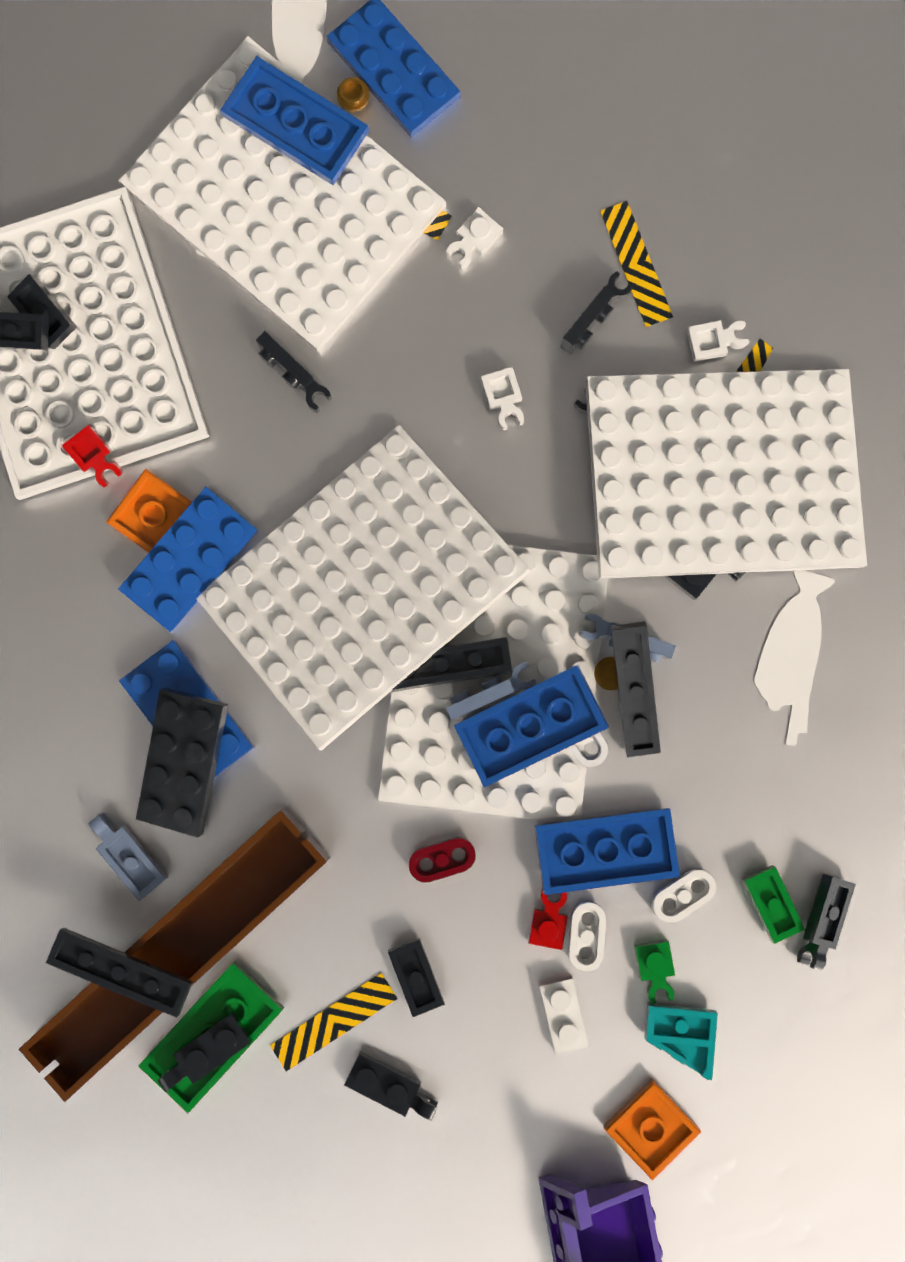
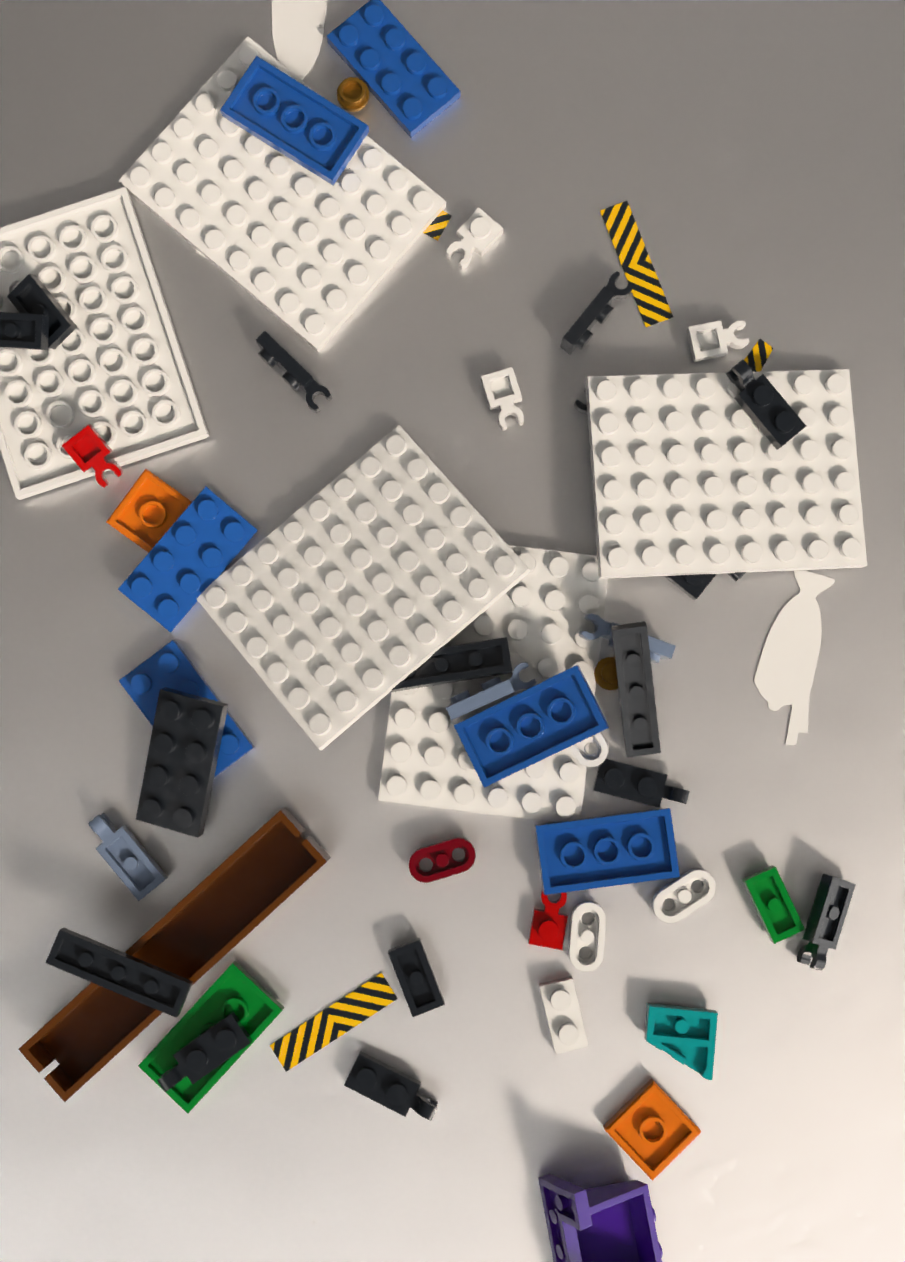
(636, 784): none -> black plate
(655, 964): green plate -> none
(765, 405): none -> black plate

